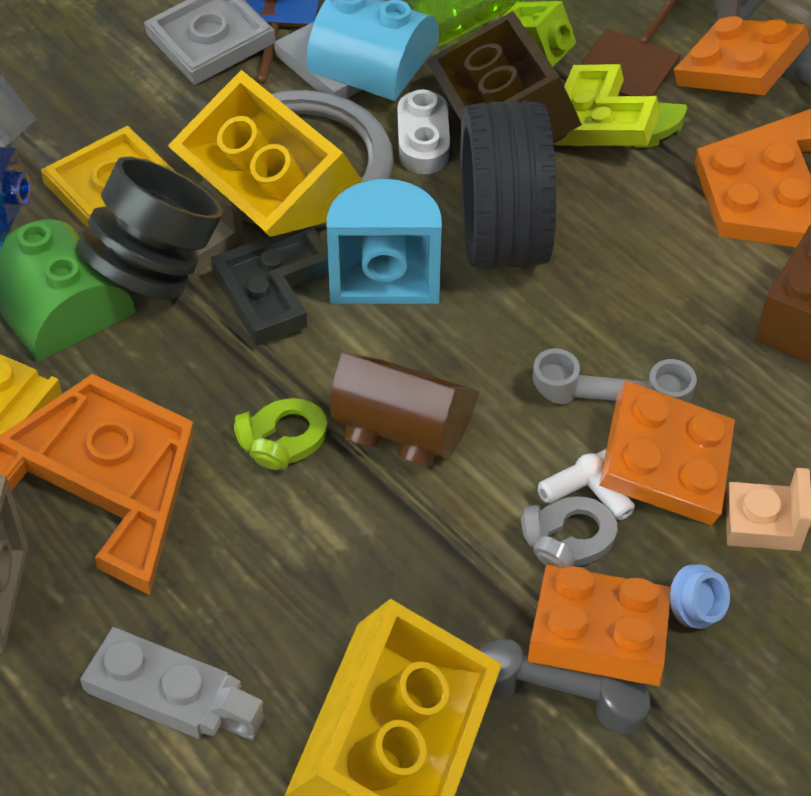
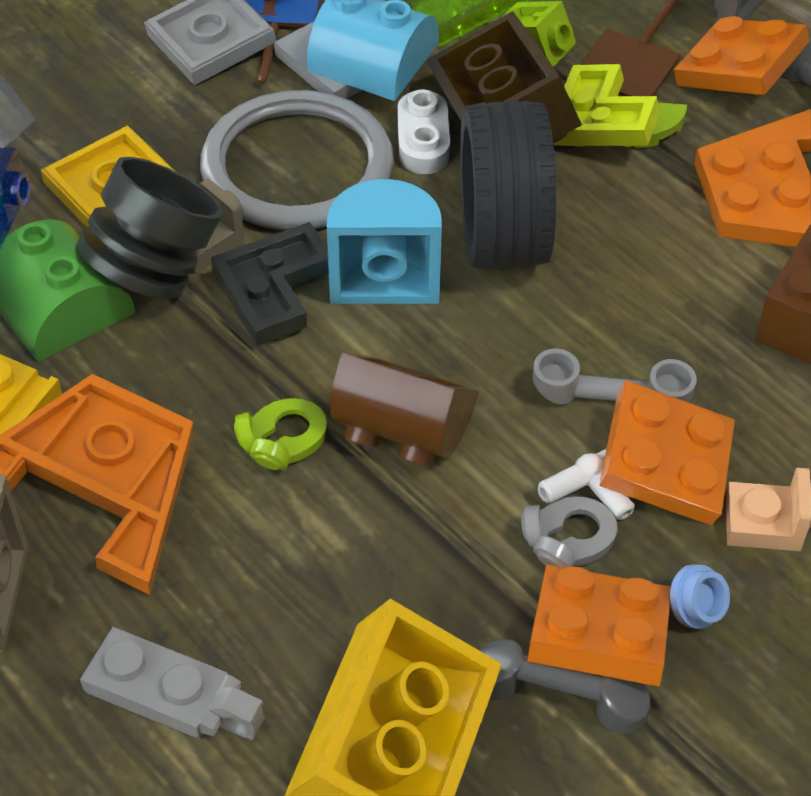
(265, 158): yellow slope -> none

